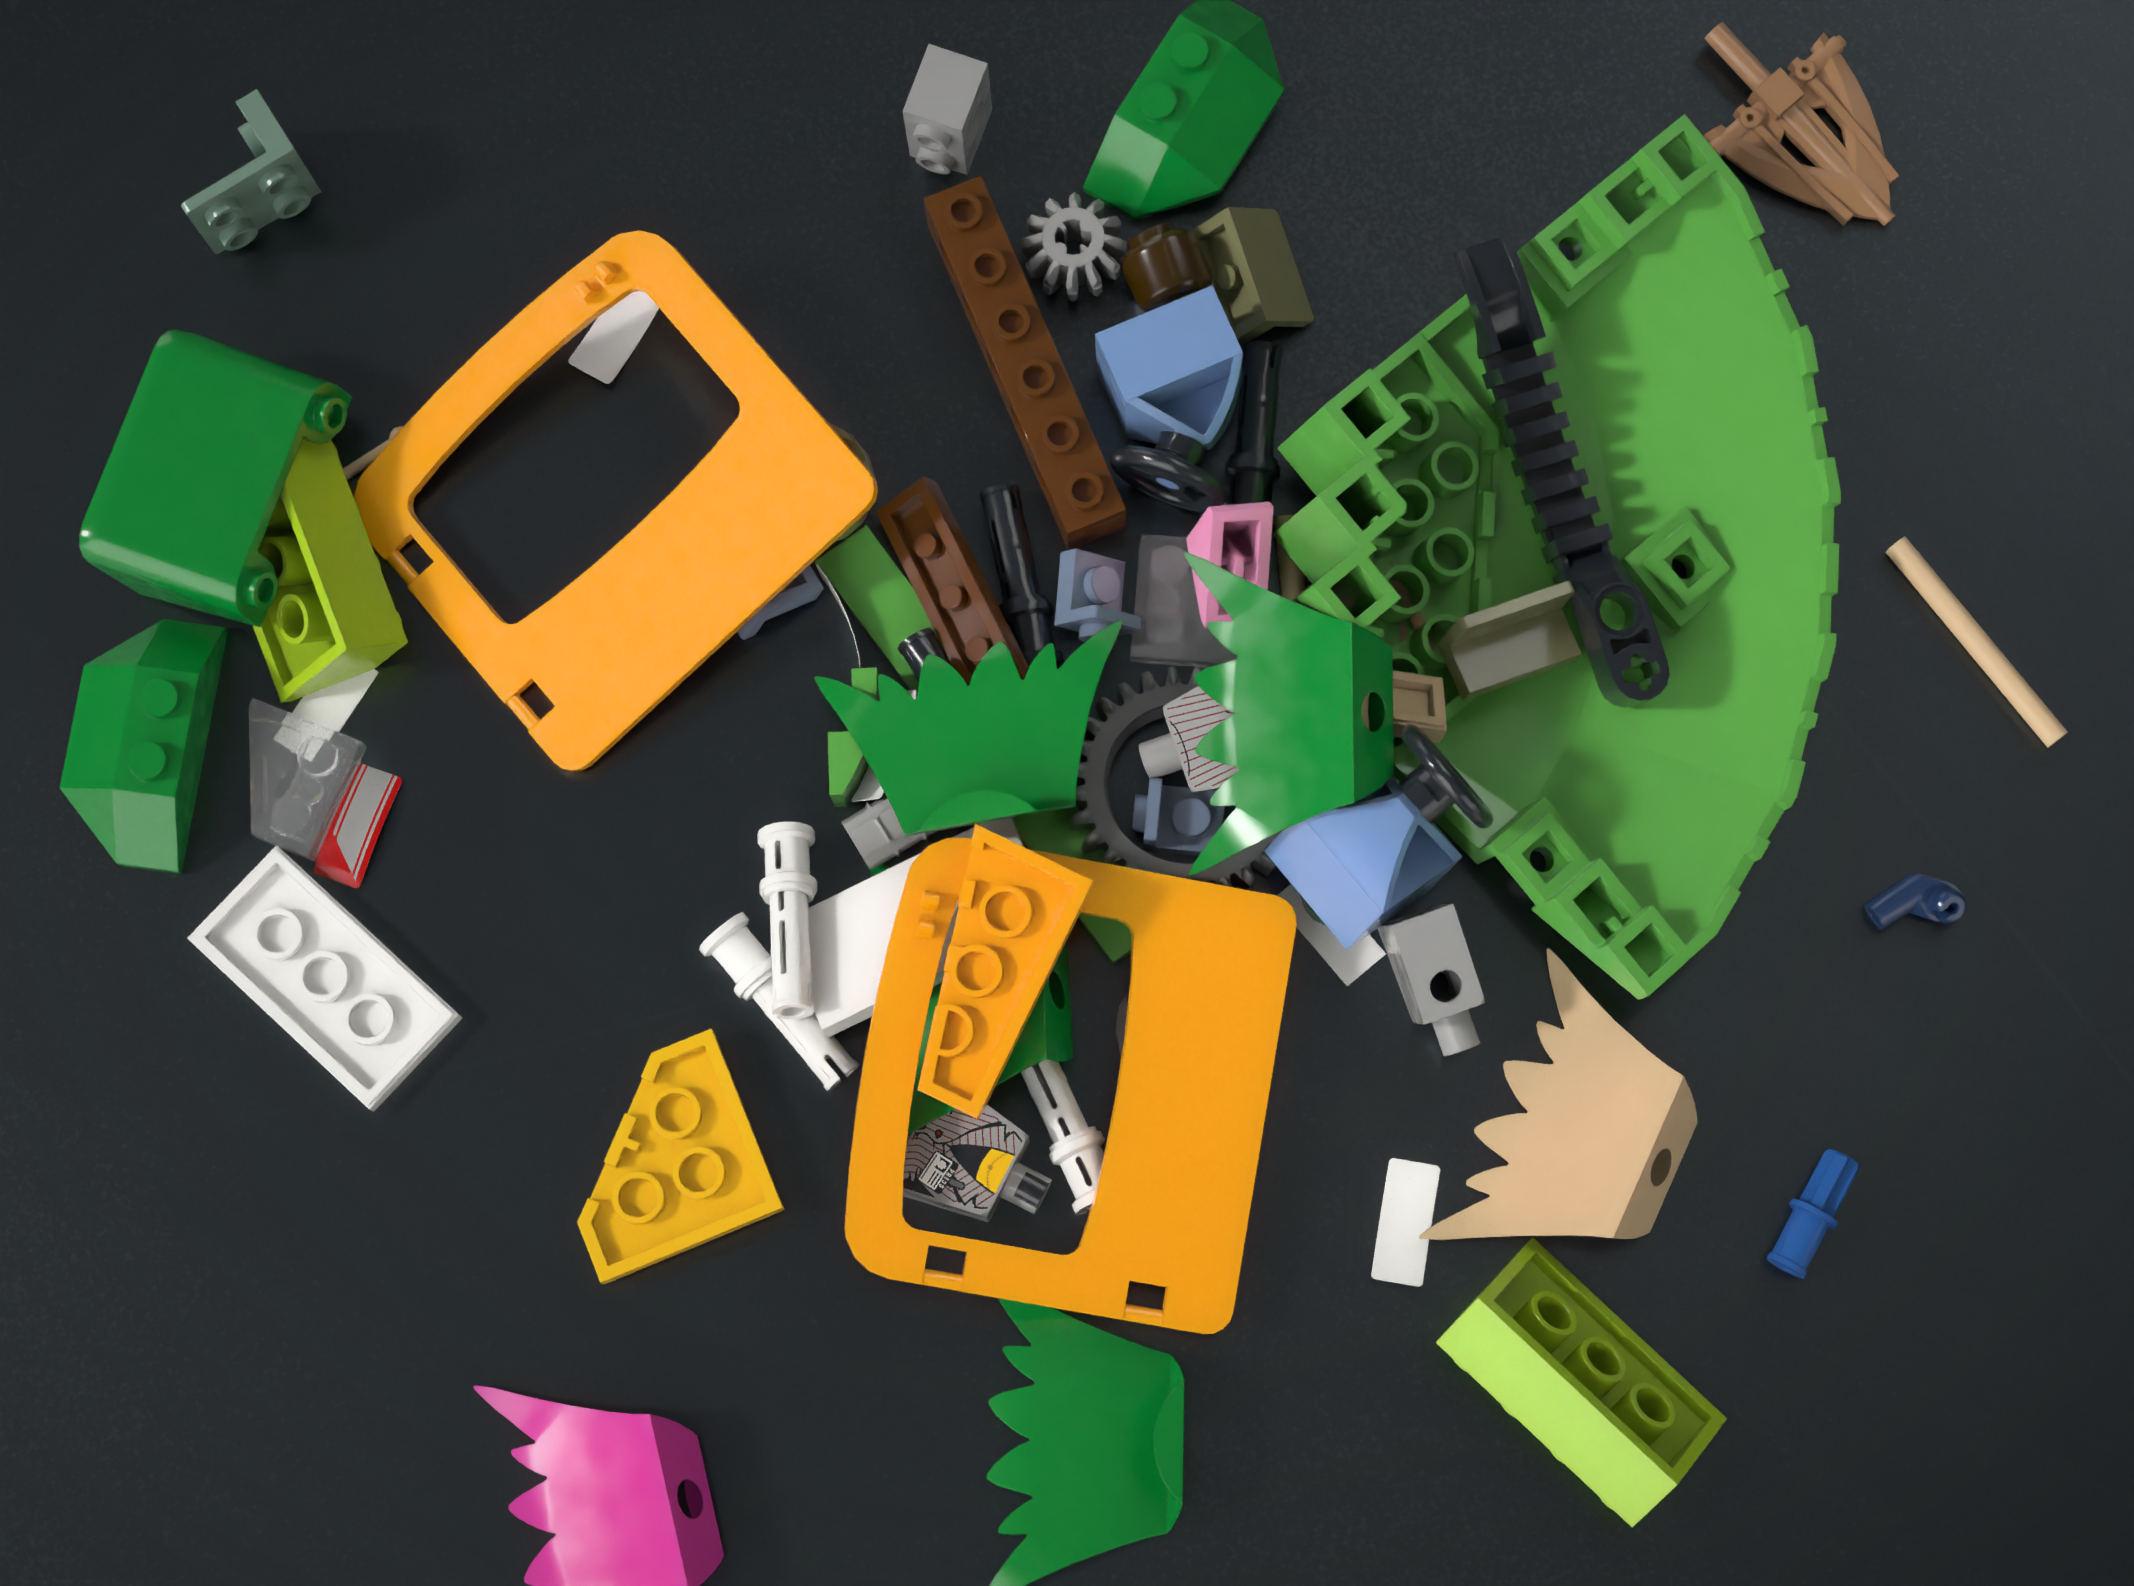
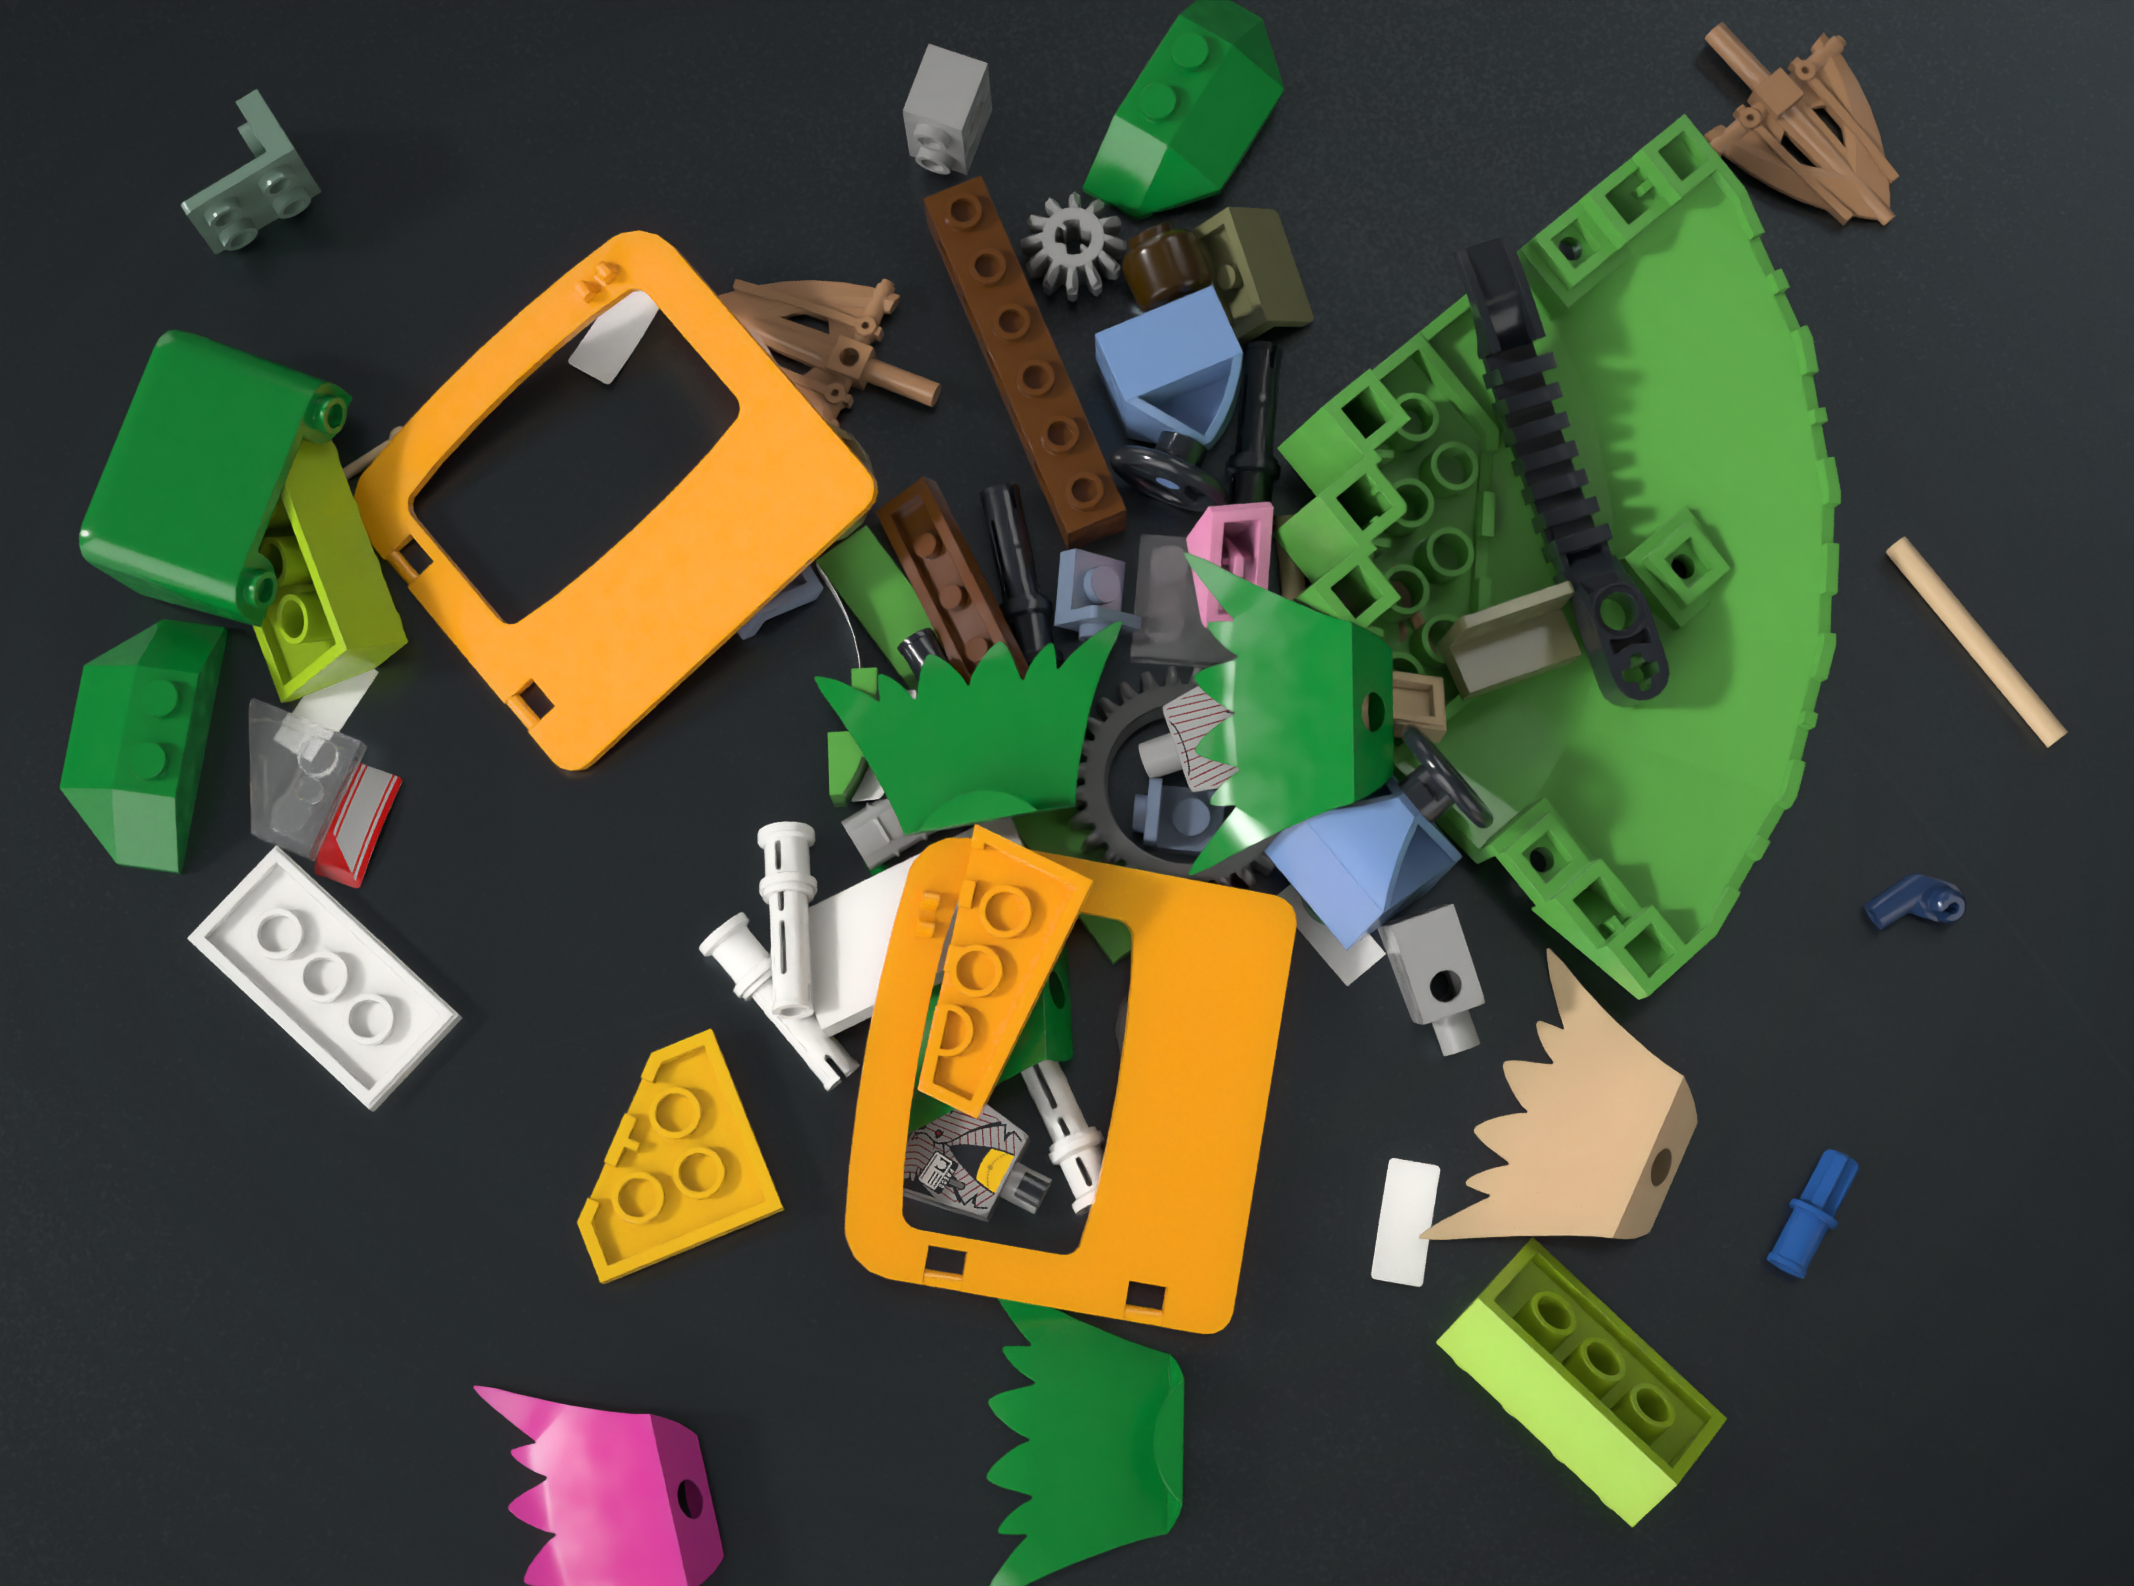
(837, 358): none -> medium nougat bar

